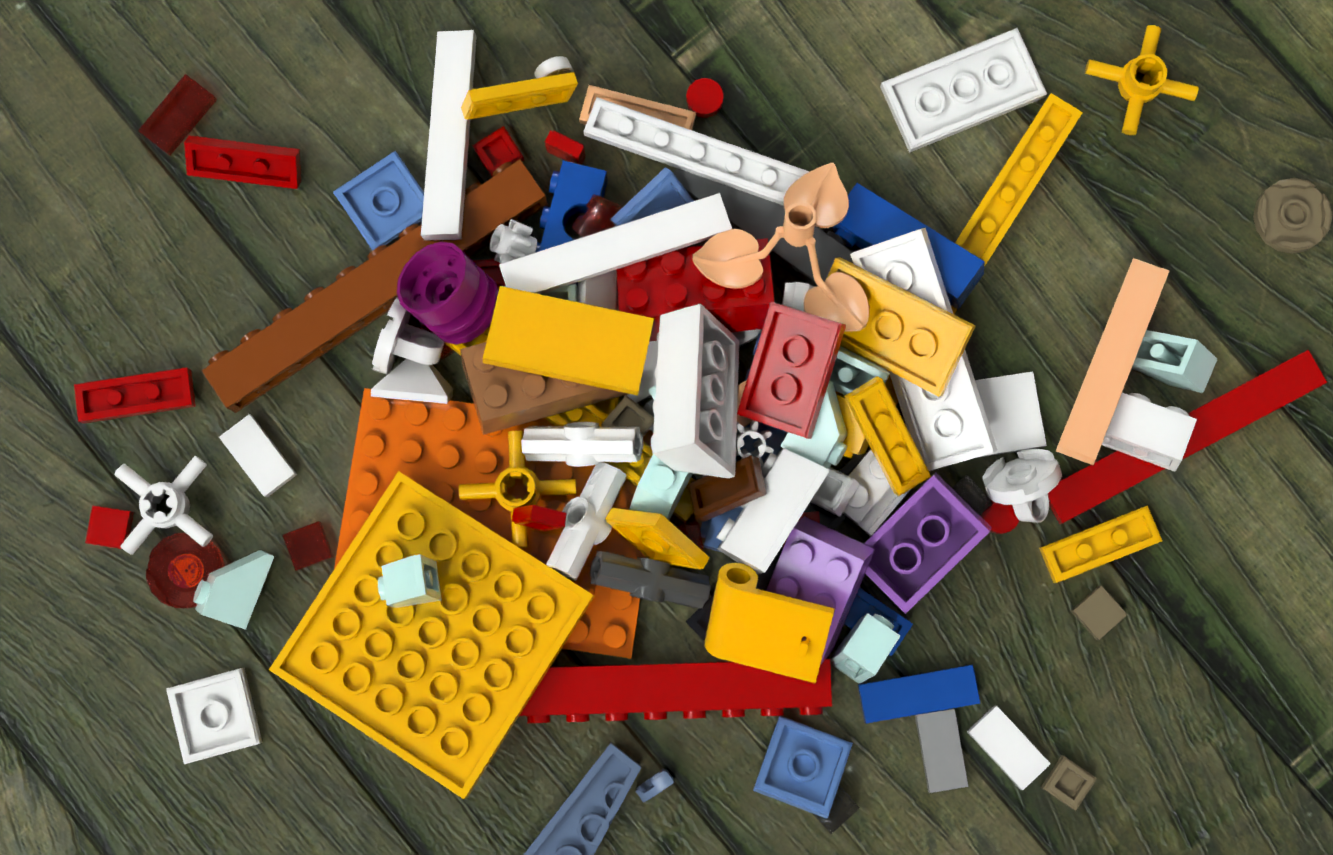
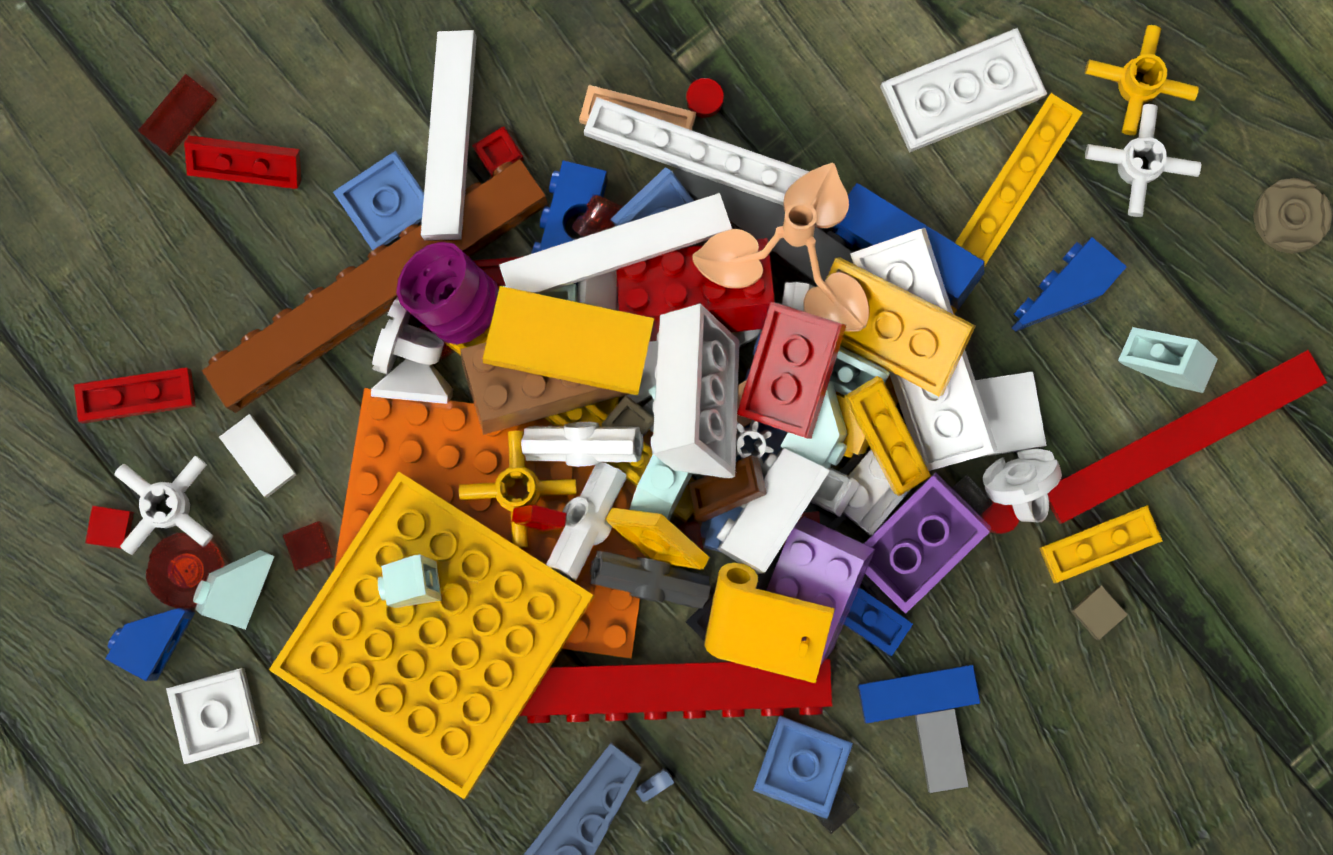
(148, 643): none -> blue slope
(512, 241): white gear -> none
(518, 95): yellow tile -> none
(553, 66): white tile -> none
(565, 148): red tile -> none
(865, 648): light aqua slope -> none
(1008, 747): white tile -> none
(1068, 782): dark tan tile -> none
(1082, 281): none -> blue slope
(1112, 362): light nougat tile -> none
(1130, 167): none -> white bar
(1149, 431): white brick -> none

